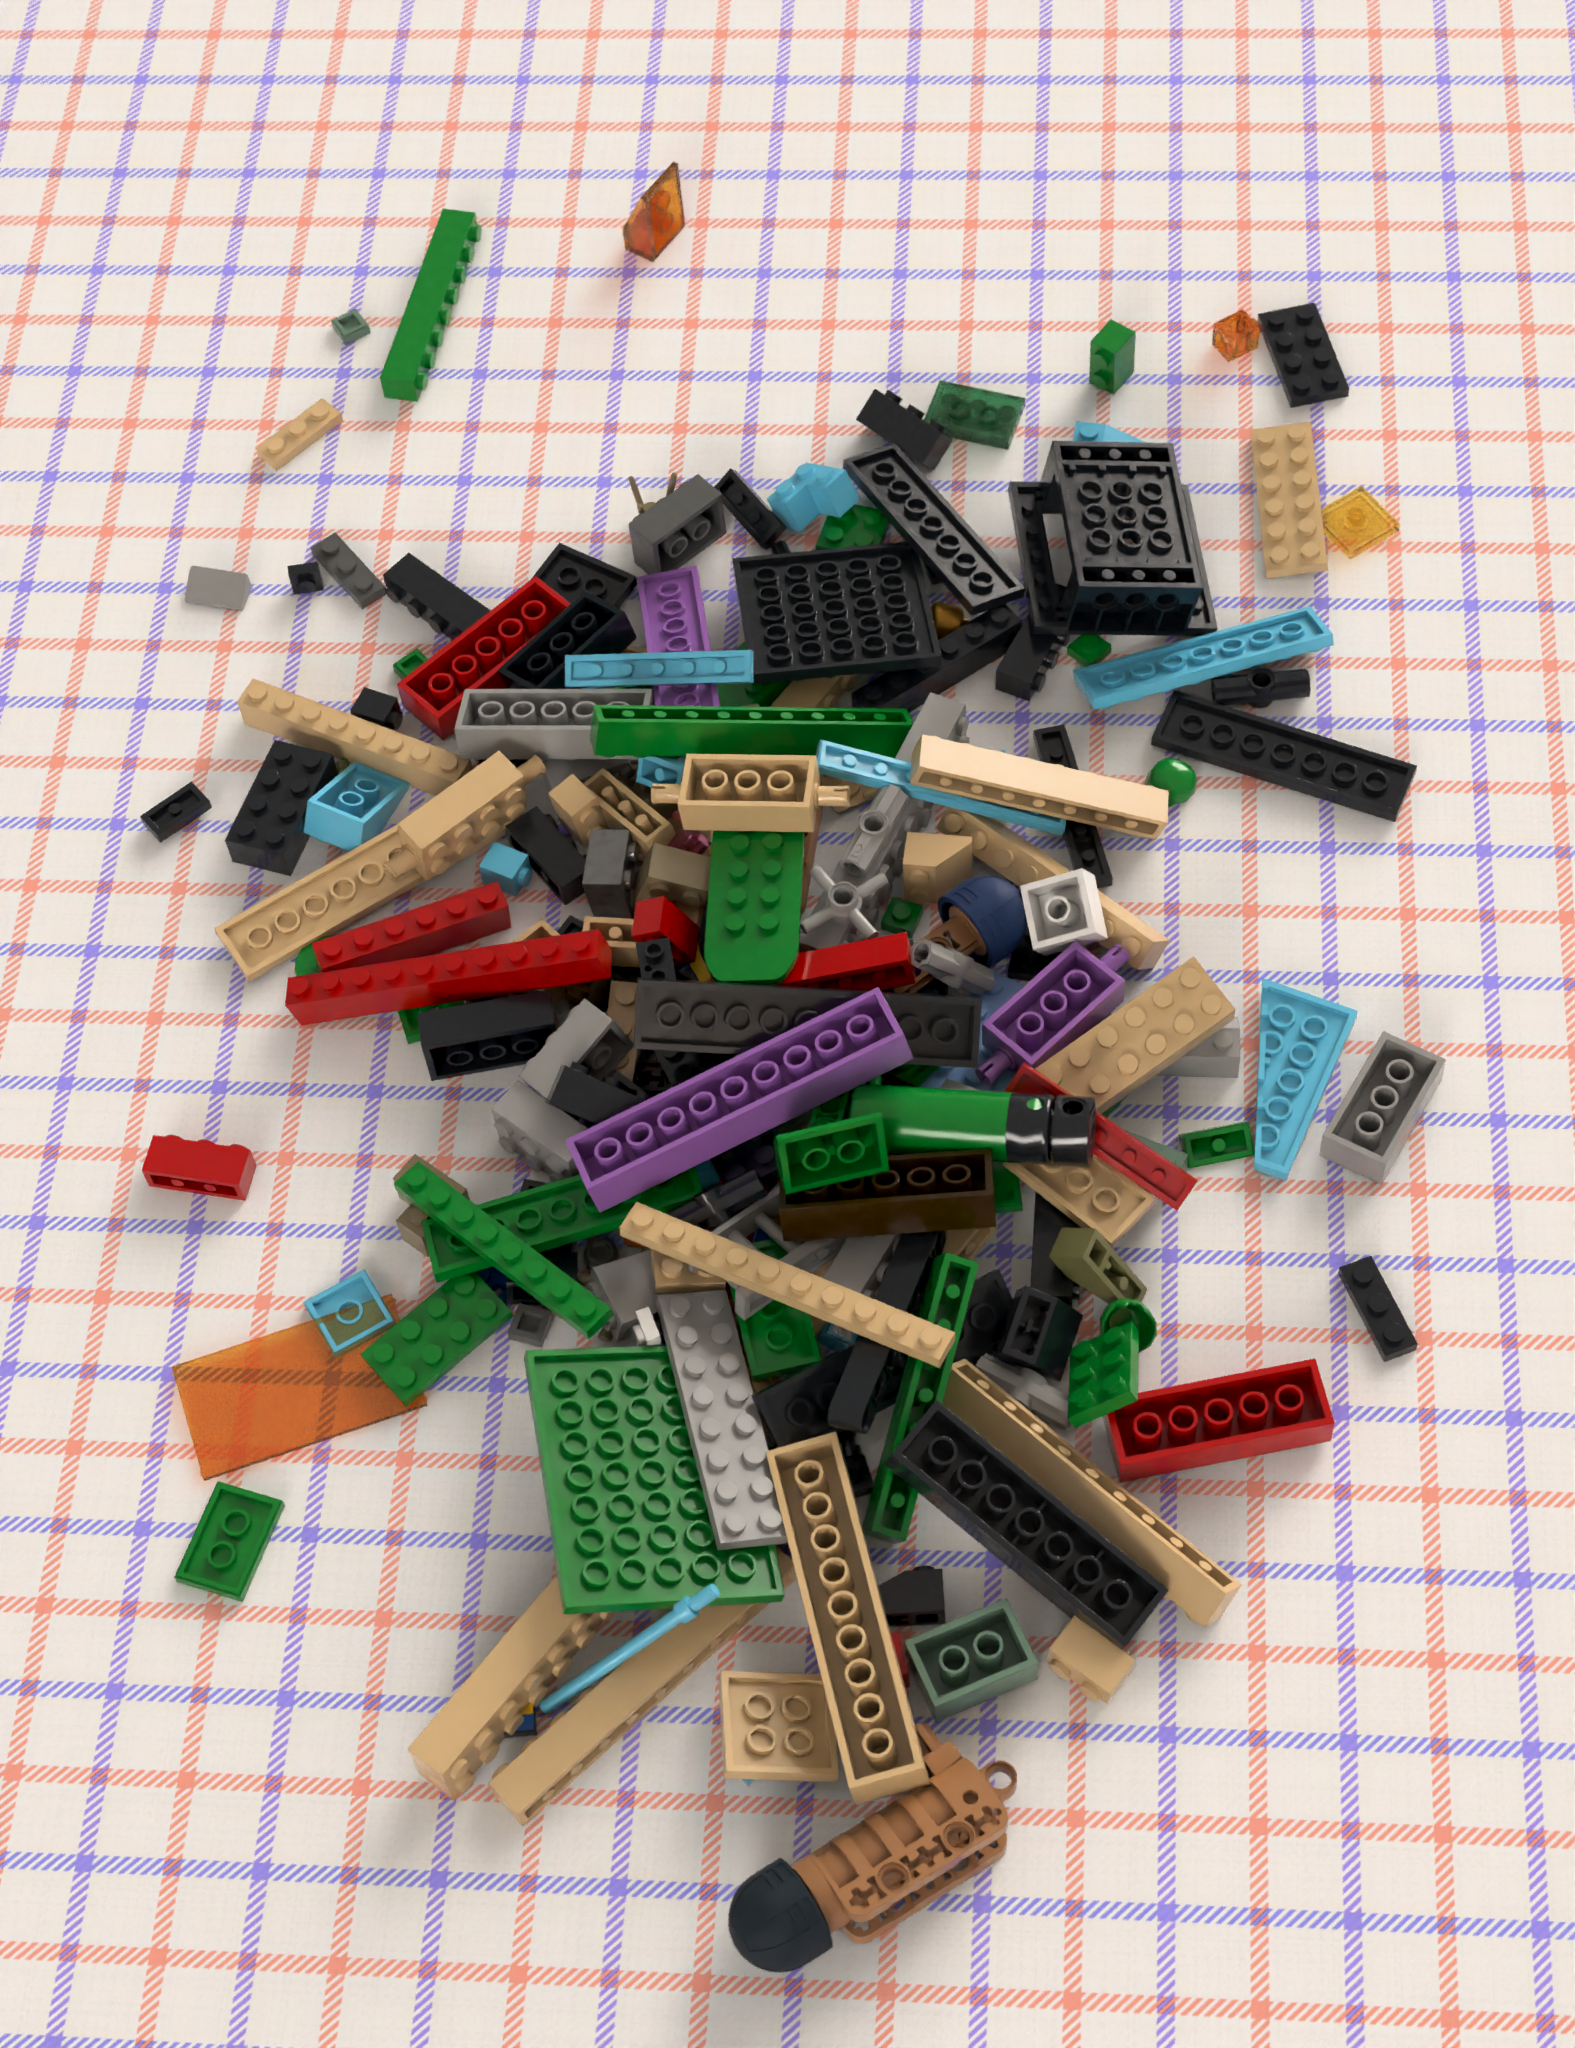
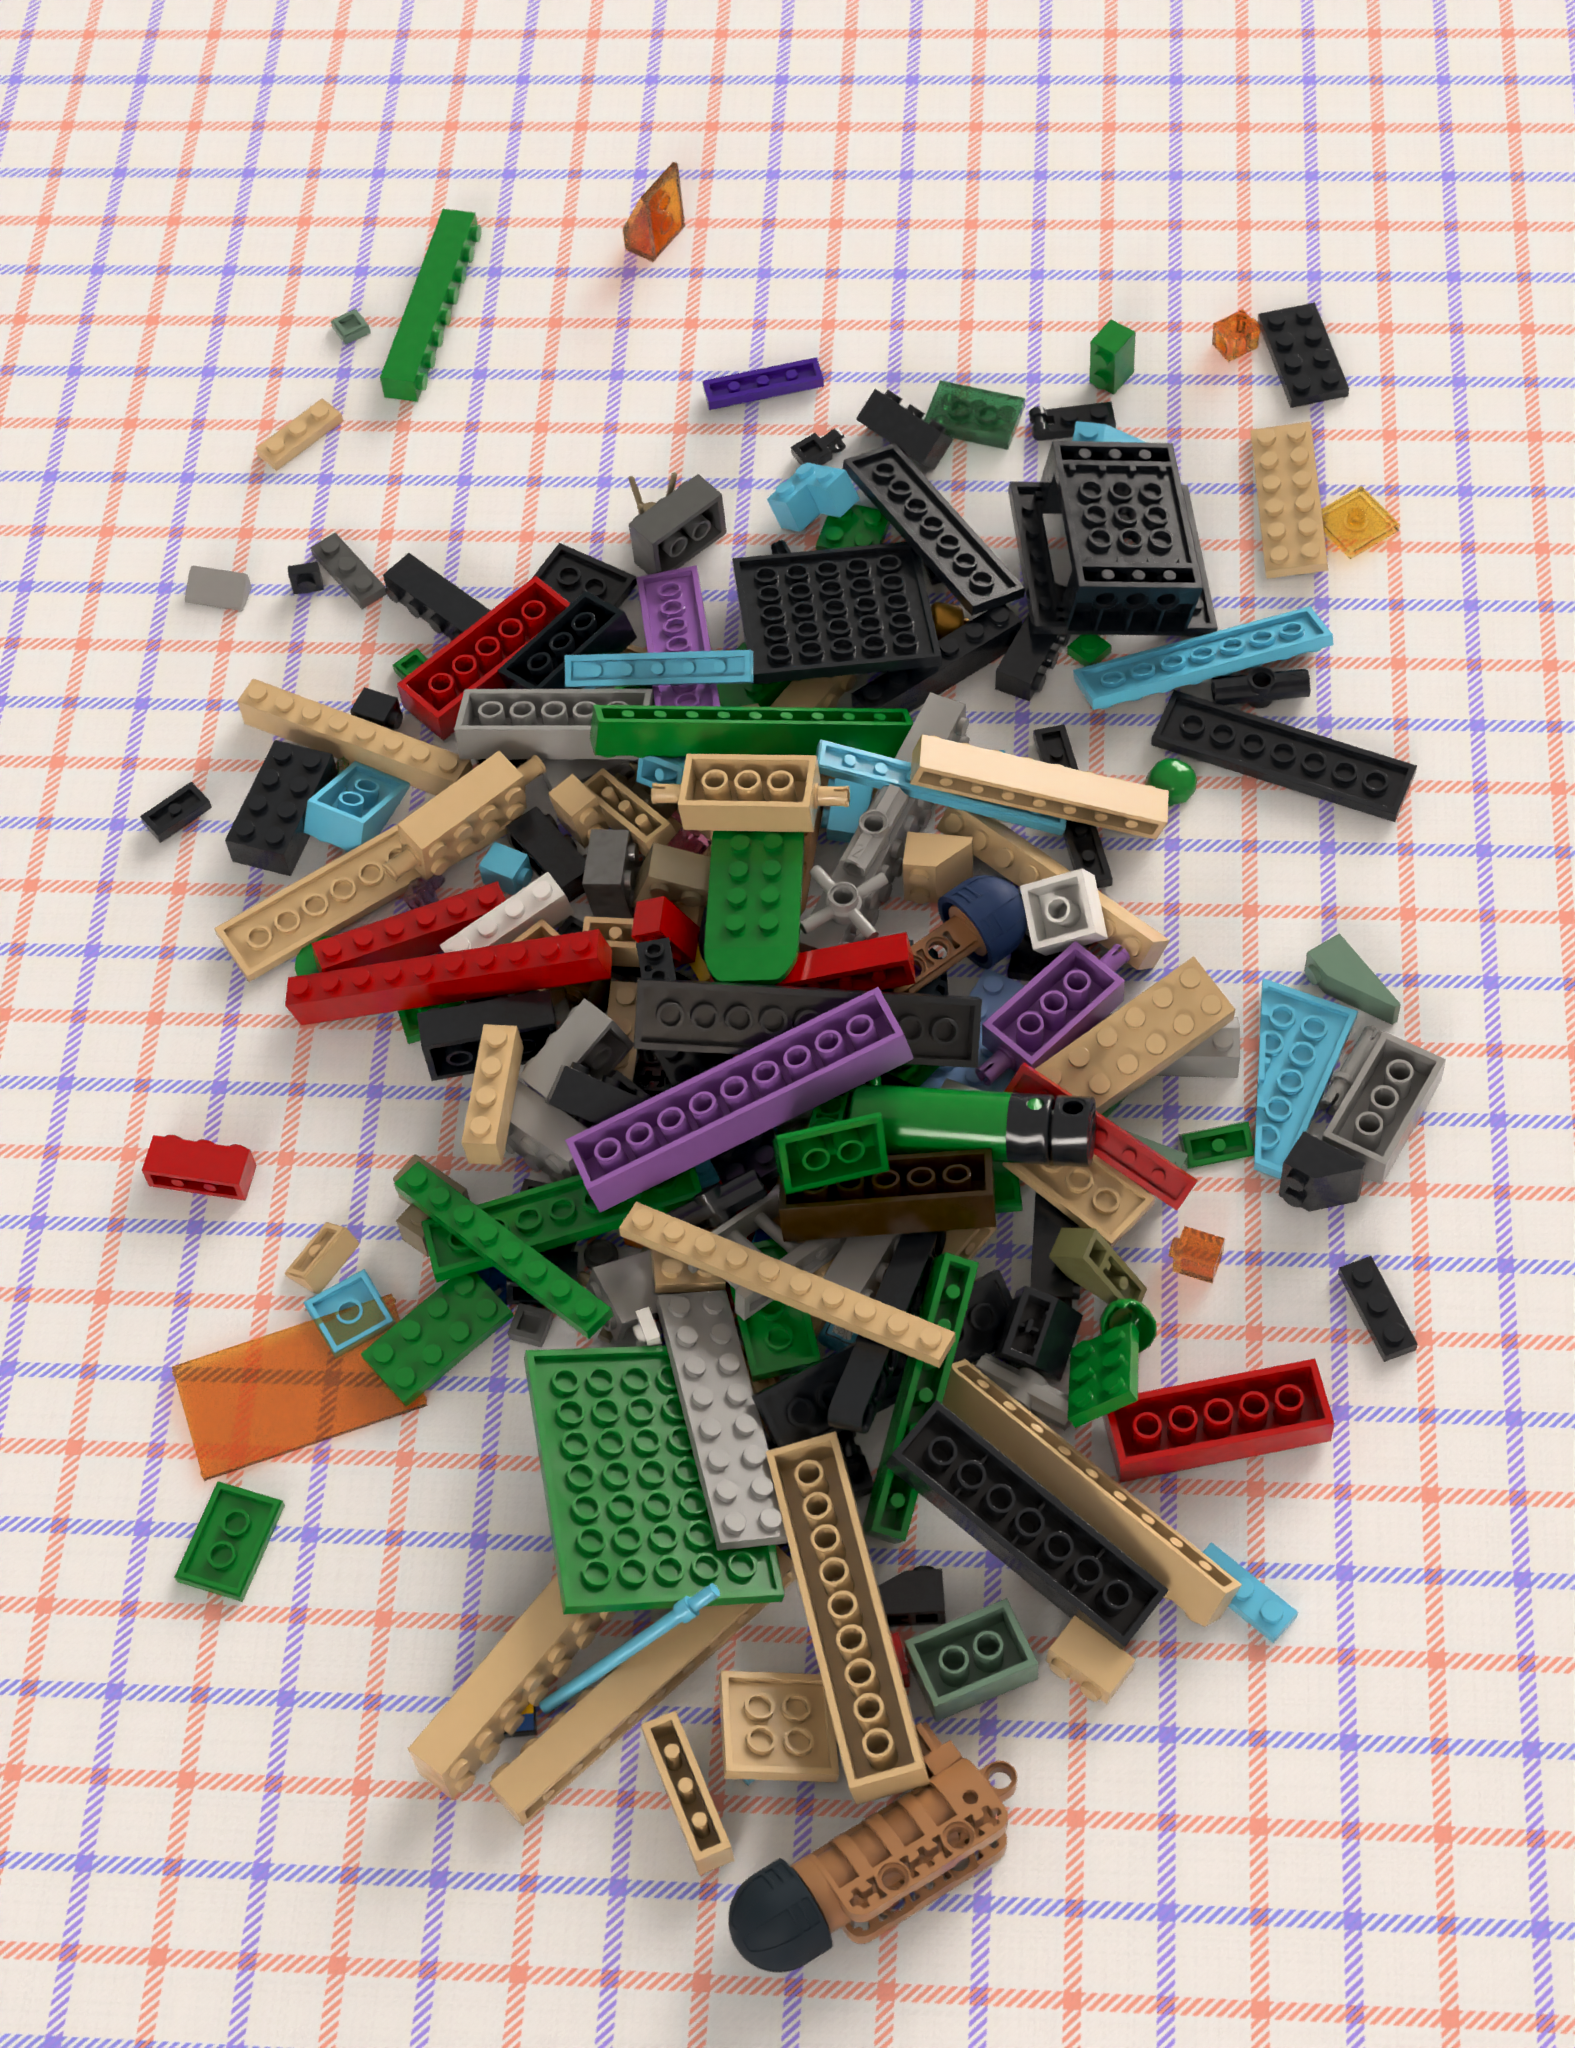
(322, 1257): none -> tan slope
(422, 891): none -> plate
(492, 1094): none -> tan brick
(514, 916): none -> white brick
(687, 1792): none -> tan brick
(750, 509): black plate -> none
(763, 383): none -> dark purple plate
(817, 449): none -> black plate
(844, 821): none -> medium azure brick
(901, 917): green plate -> none
(952, 967): light grey piece -> none
(1066, 417): none -> black plate
(1197, 1254): none -> clear orange brick
(1254, 1600): none -> medium azure plate
(1320, 1175): none -> black slope
(1343, 1079): none -> light grey pin
(1349, 979): none -> sand green slope

